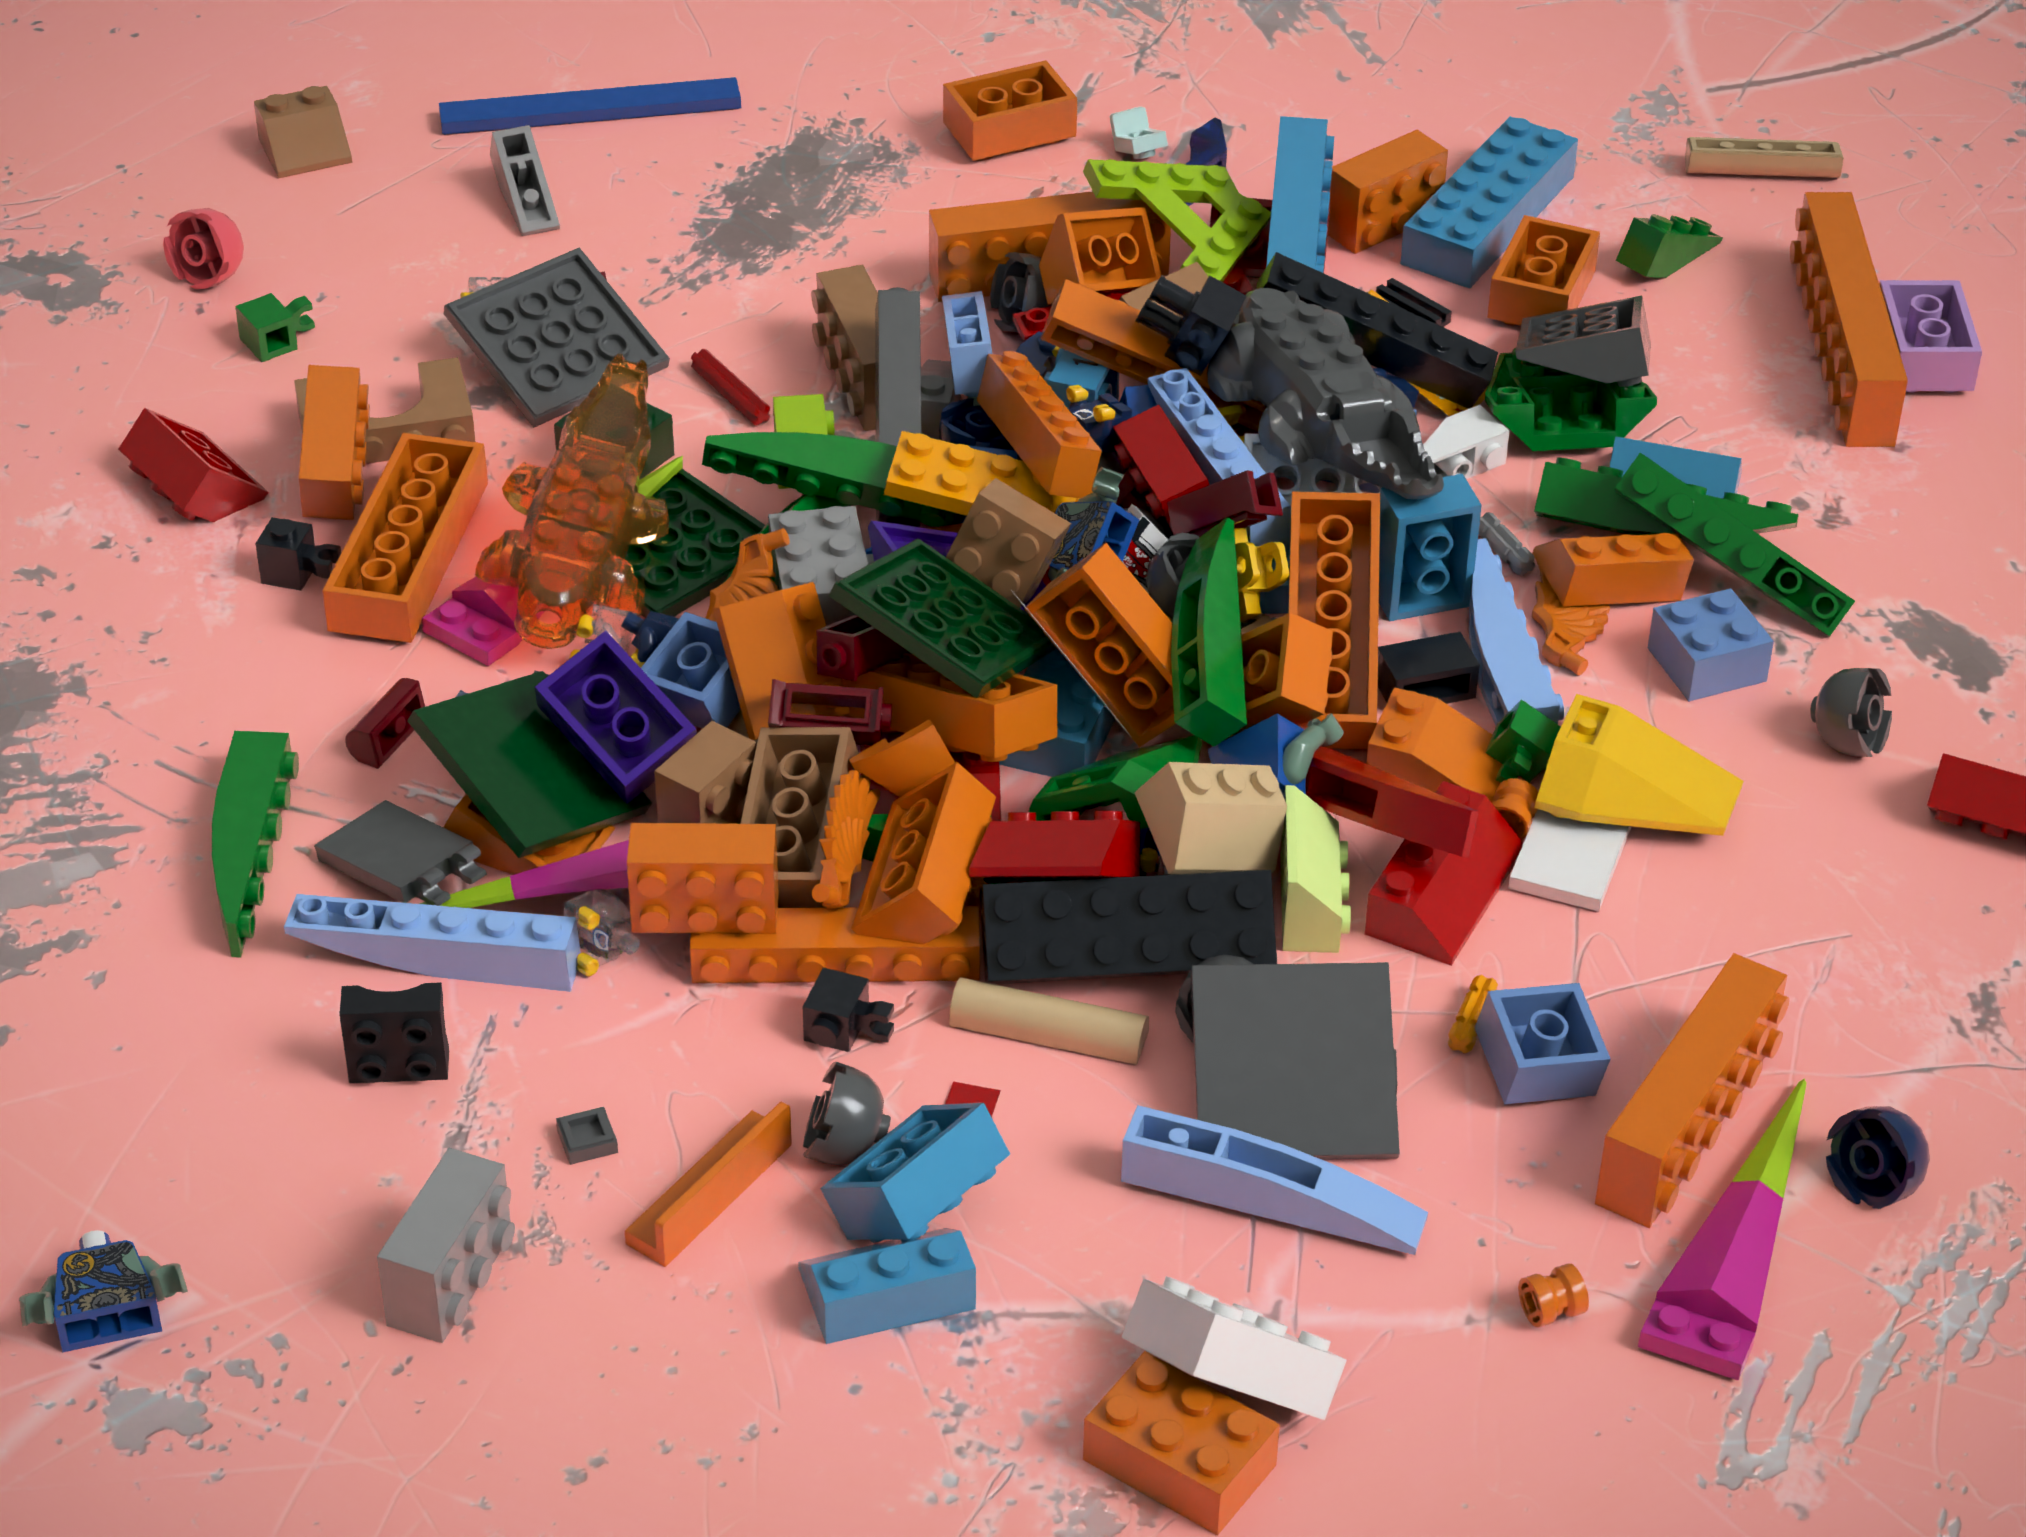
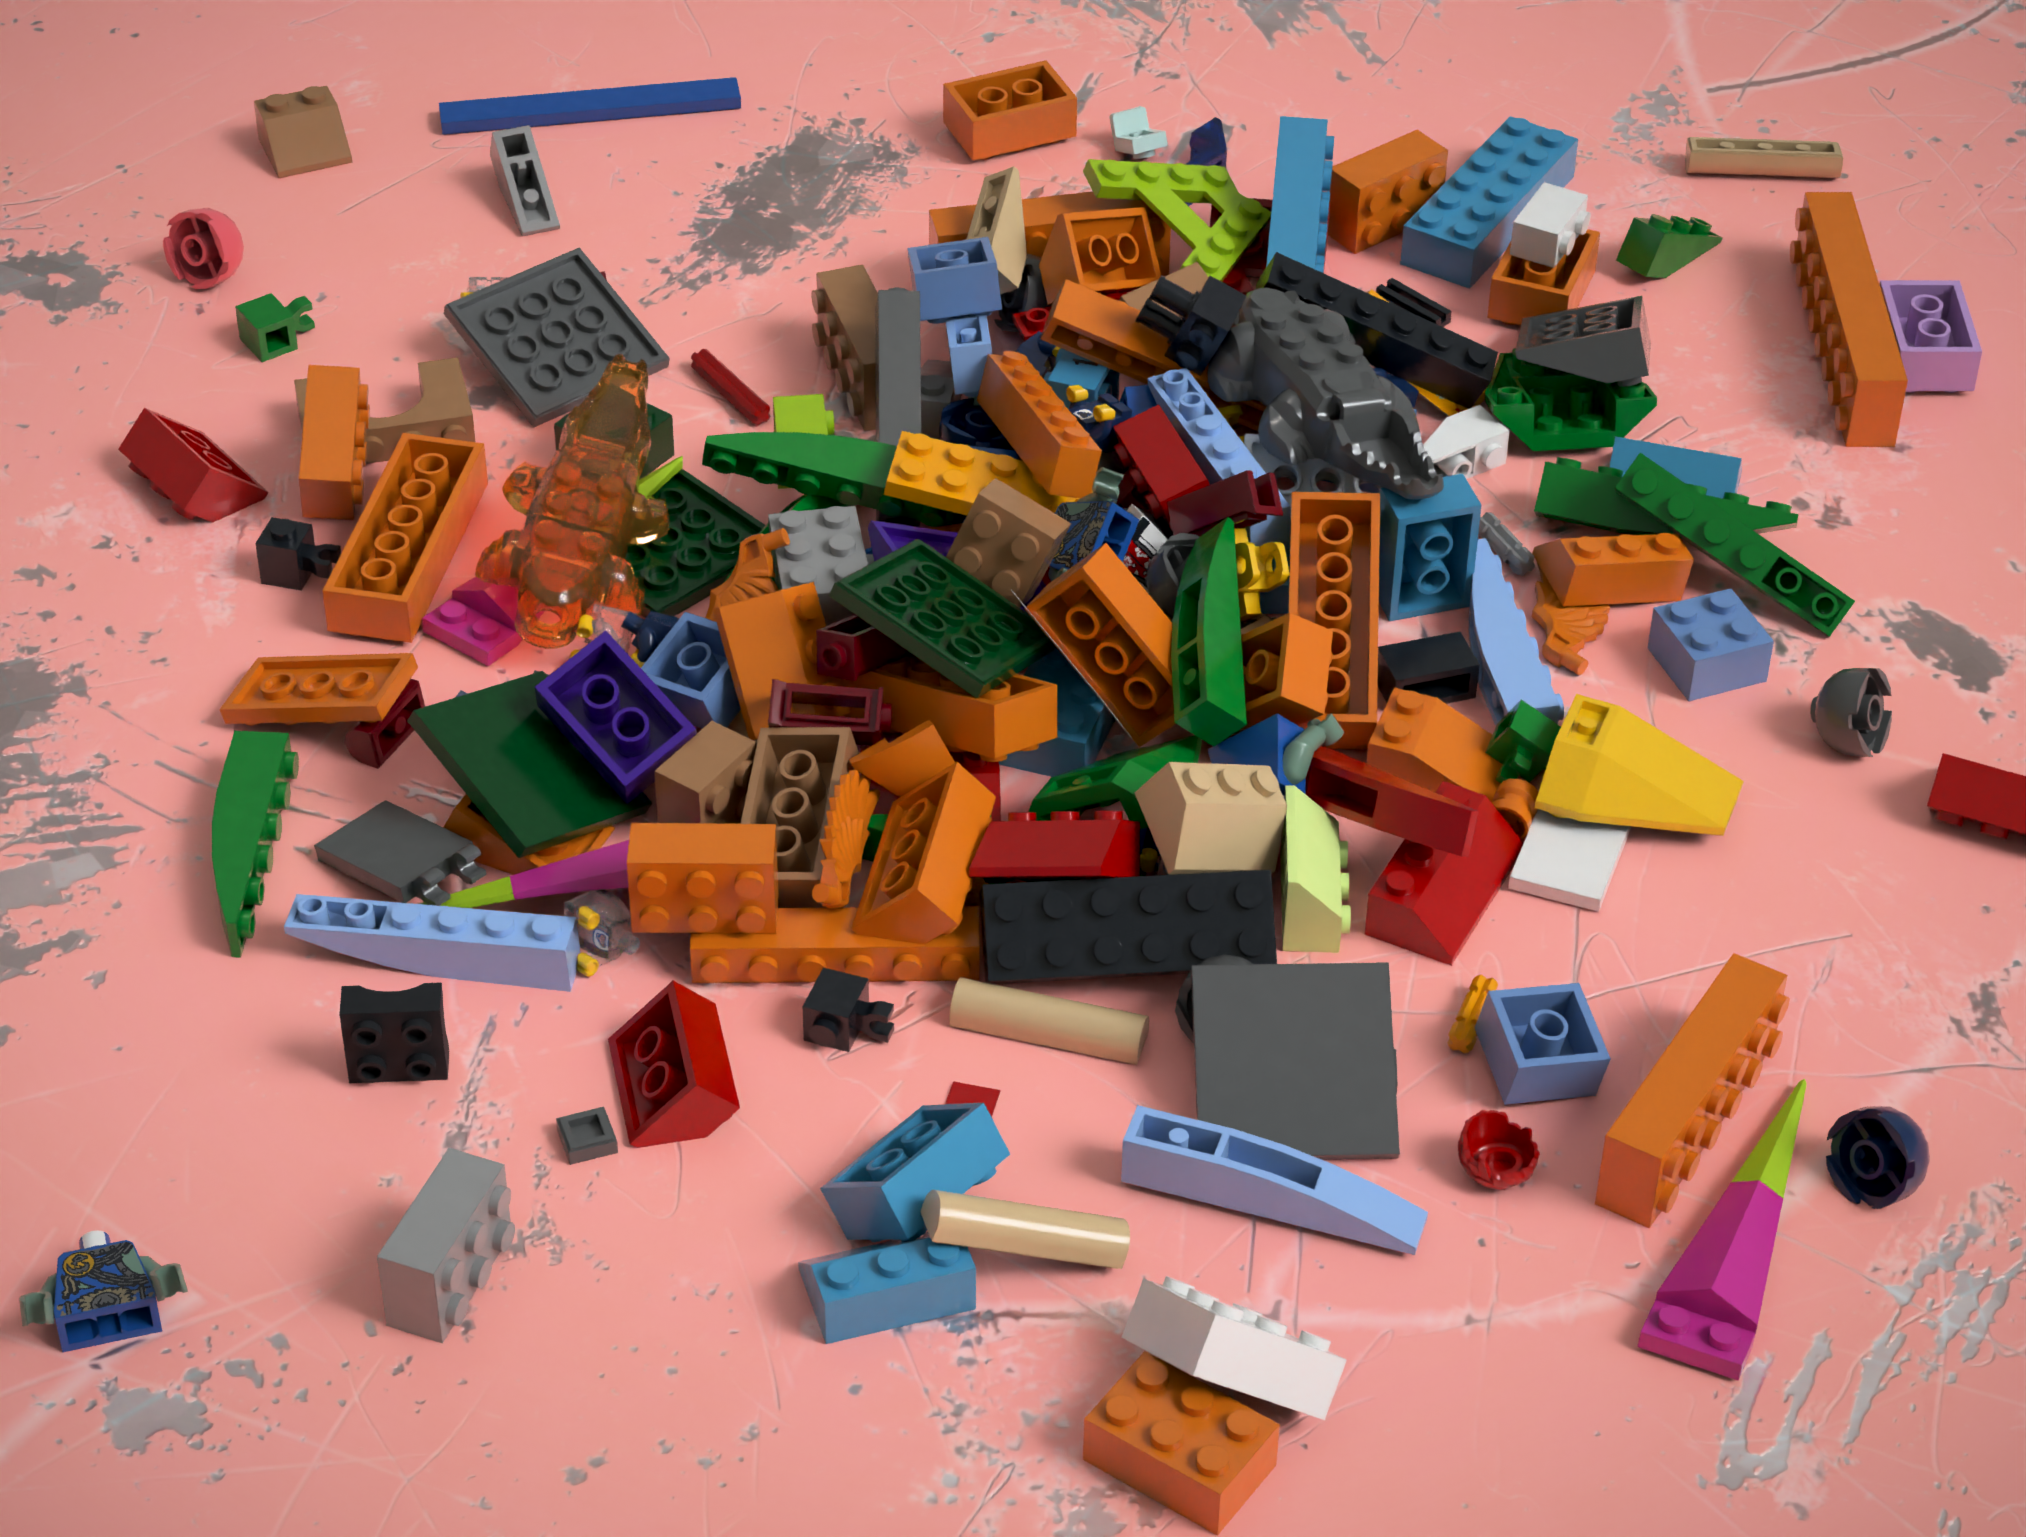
(319, 689): none -> orange plate
(673, 1069): none -> red slope
(711, 1185): orange panel -> none
(845, 1117): dark grey cylinder -> none
(955, 279): none -> medium blue brick
(1002, 221): none -> tan slope
(1026, 1229): none -> tan brick
(1497, 1150): none -> red hair
(1550, 225): none -> white brick
(1553, 1295): orange wheel -> none

